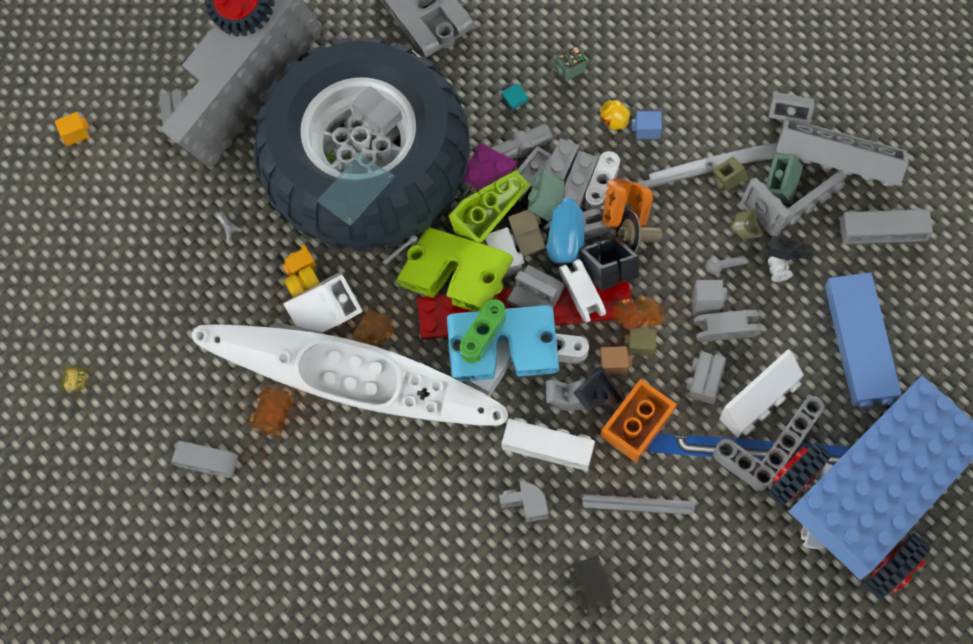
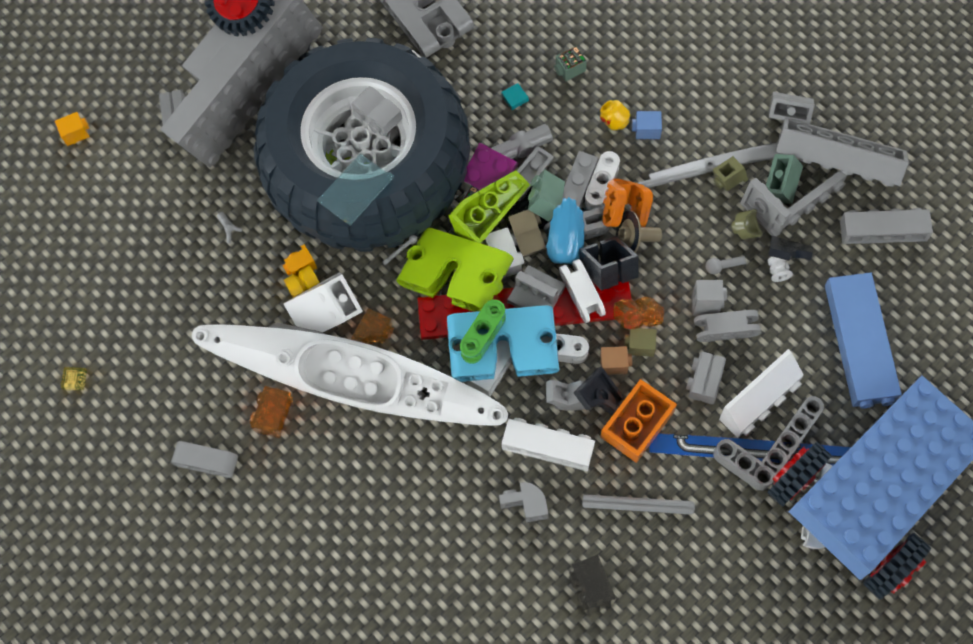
(563, 159): light grey brick -> none

